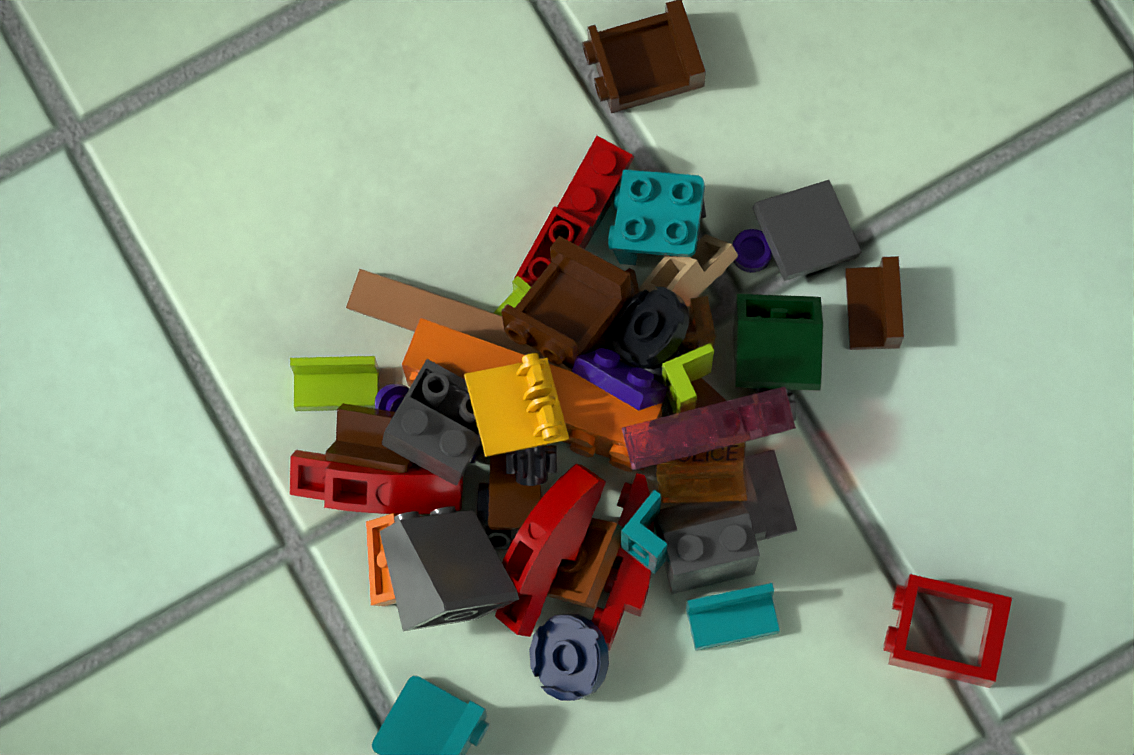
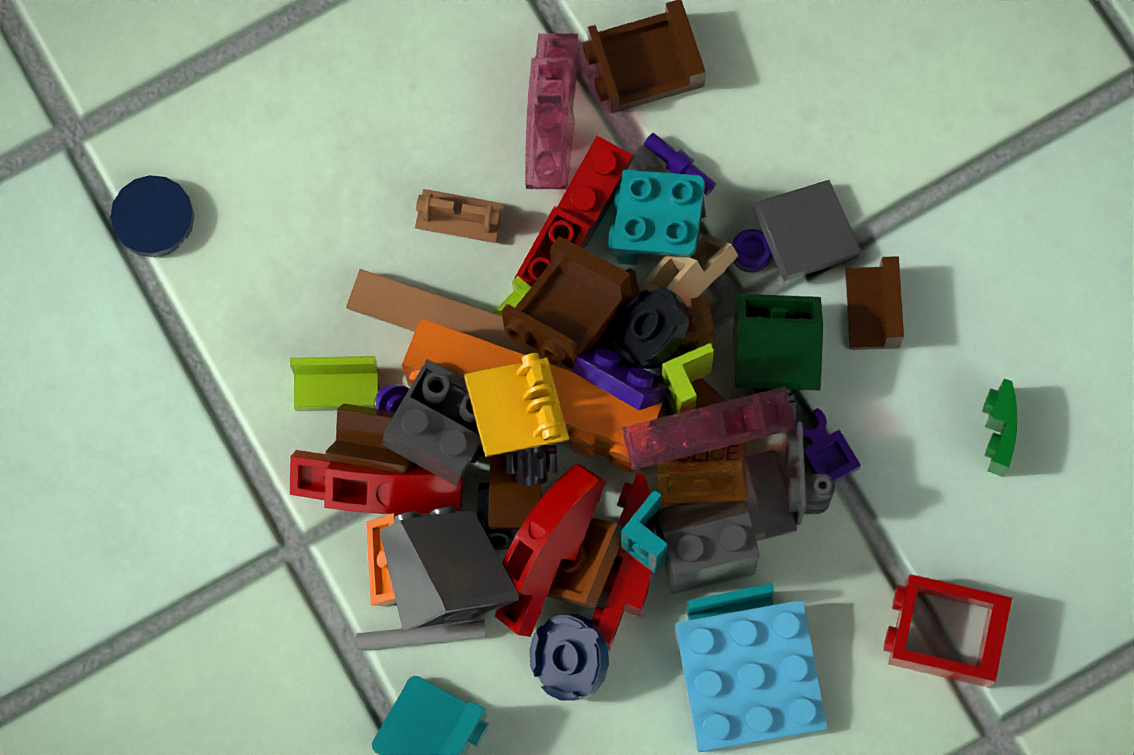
(152, 216): none -> dark blue tile
(441, 633): none -> light grey bar
(458, 215): none -> medium nougat hinge
(550, 111): none -> clear pink slope
(677, 161): none -> dark purple bar
(750, 676): none -> medium azure plate
(806, 492): none -> dark grey hinge
(826, 452): none -> dark purple plate
(1002, 418): none -> green slope

